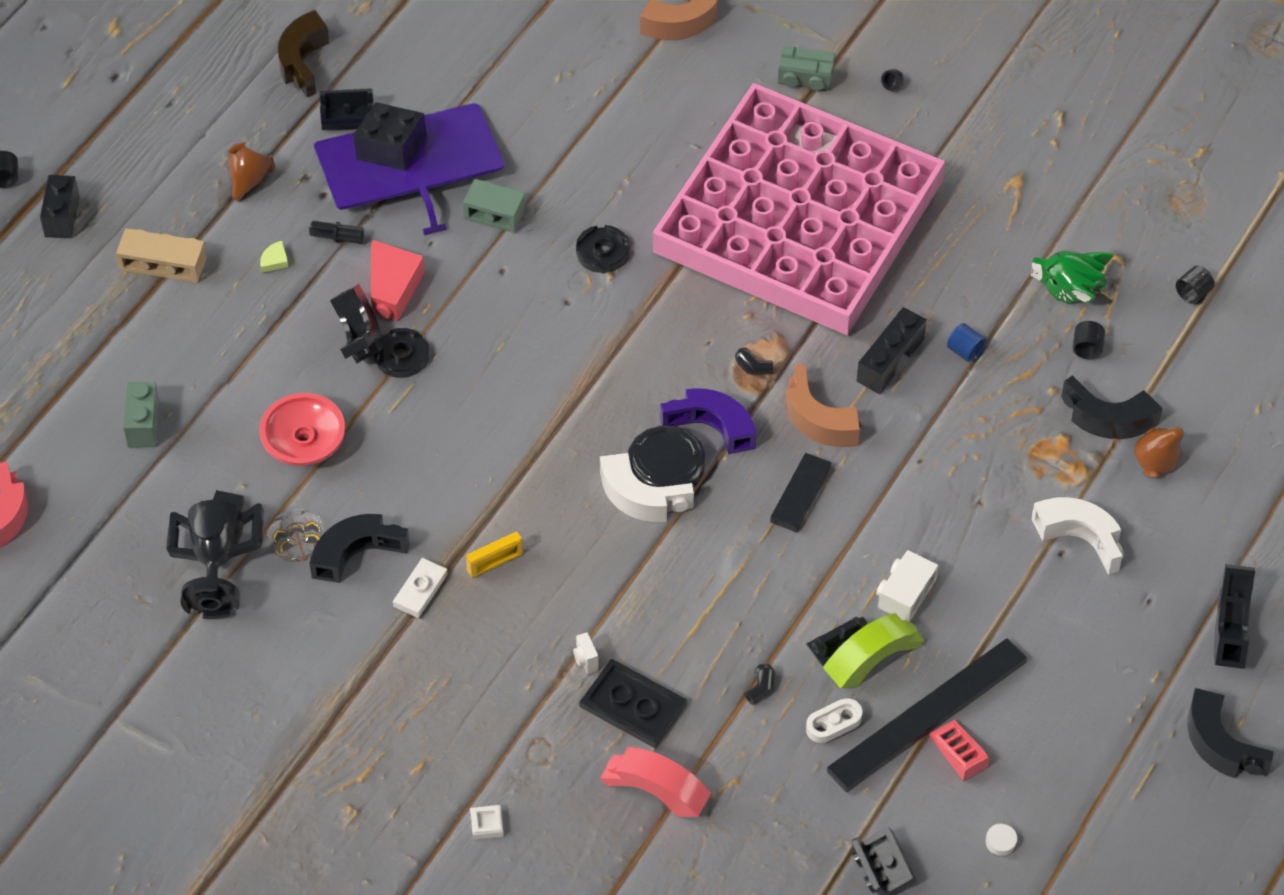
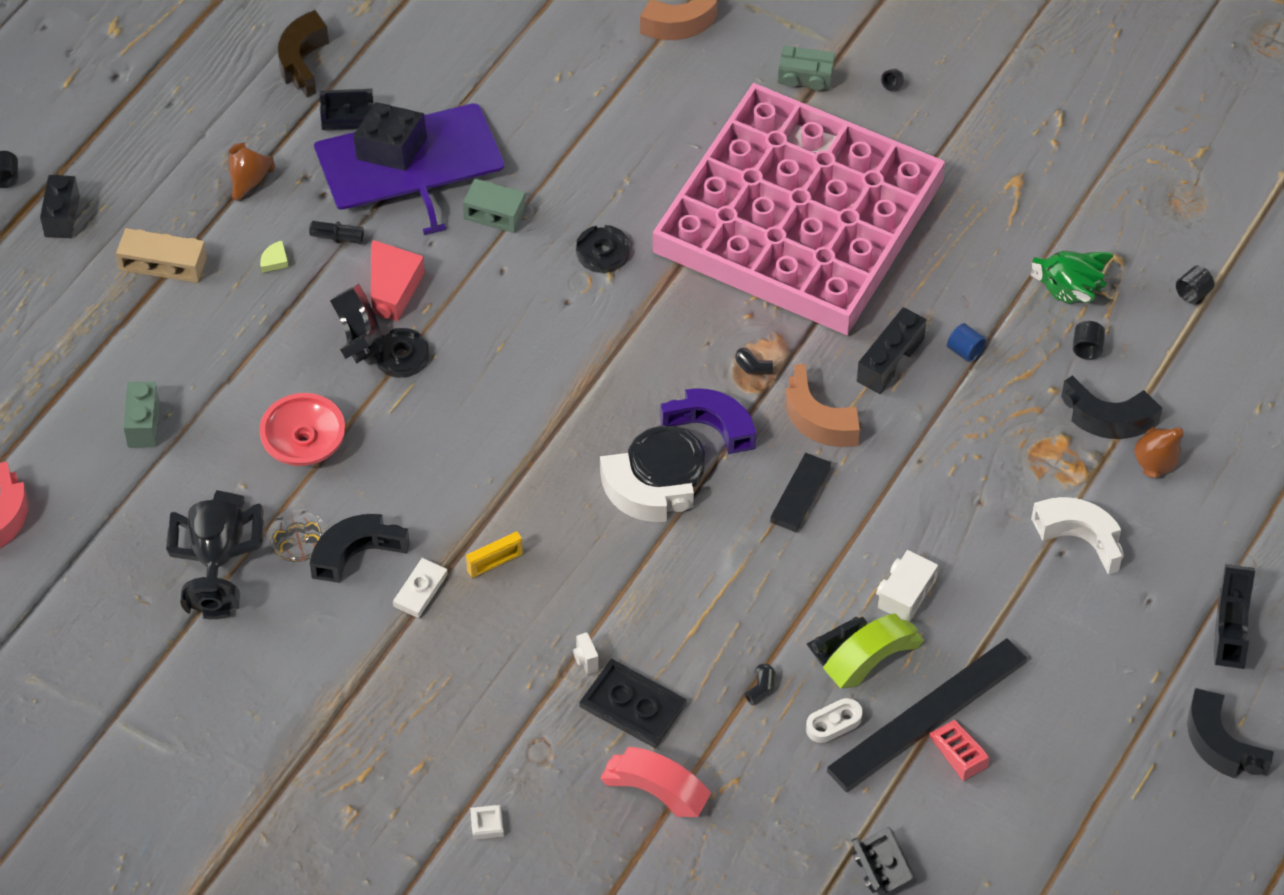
(1001, 839): white tile -> none

